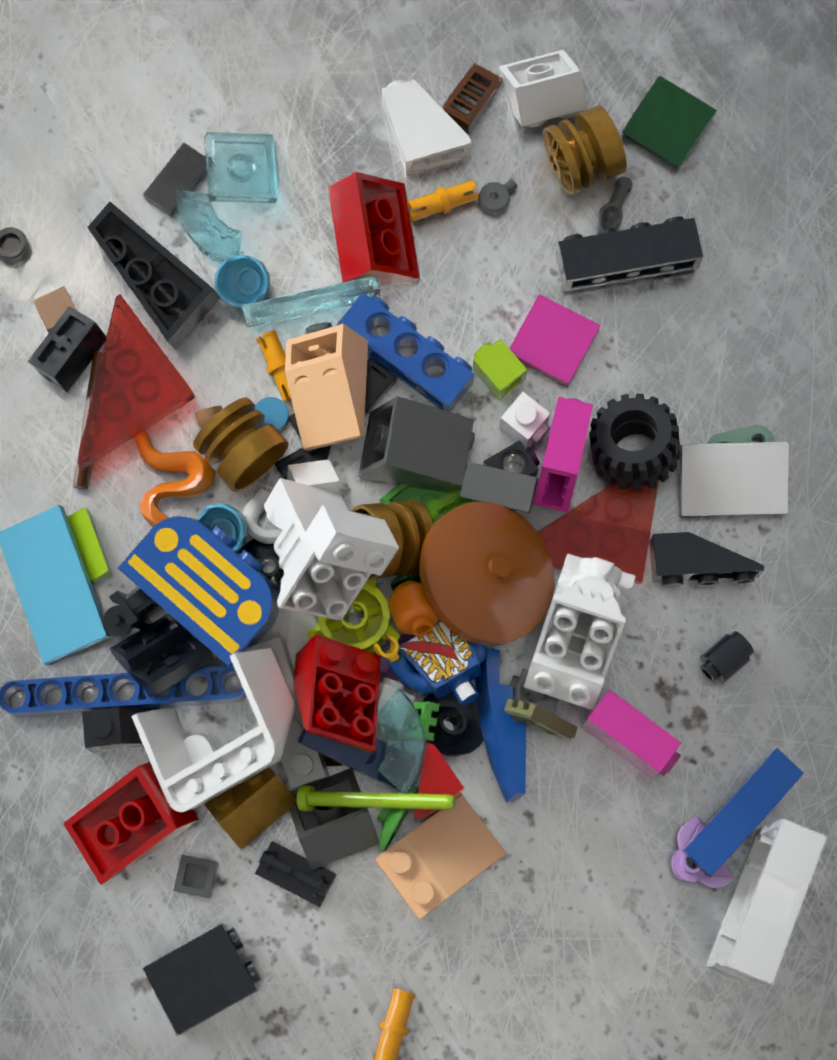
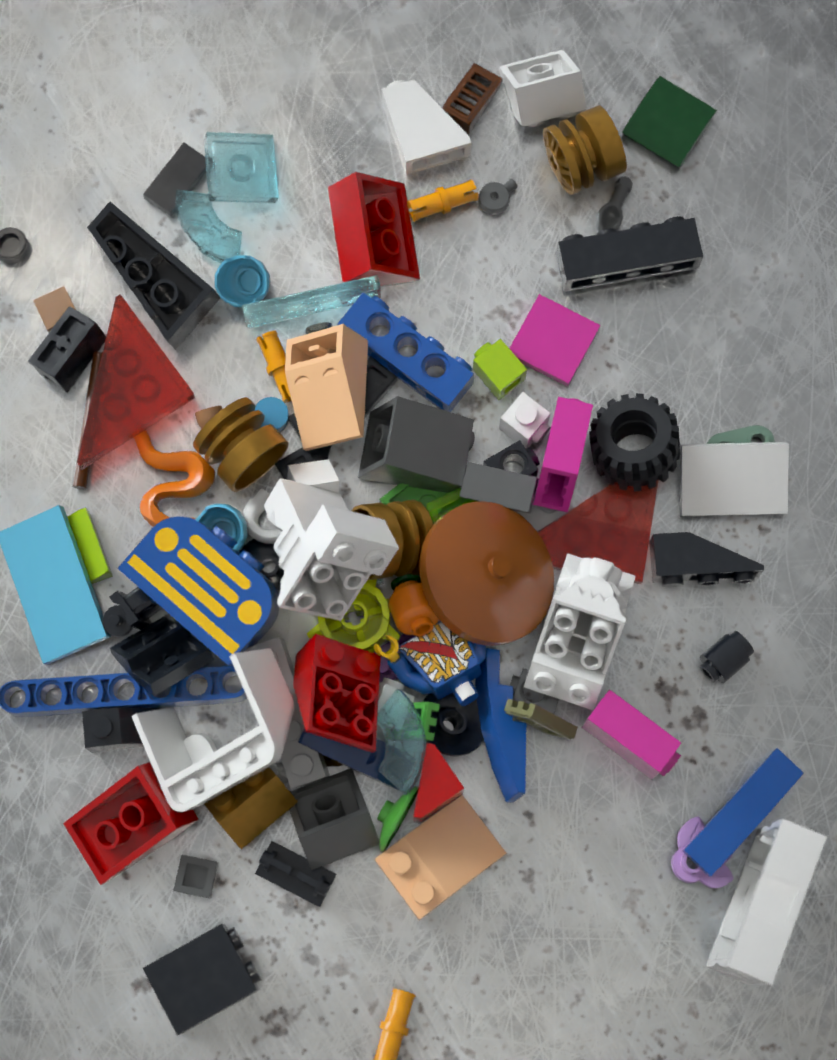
(309, 798): lime bar -> none

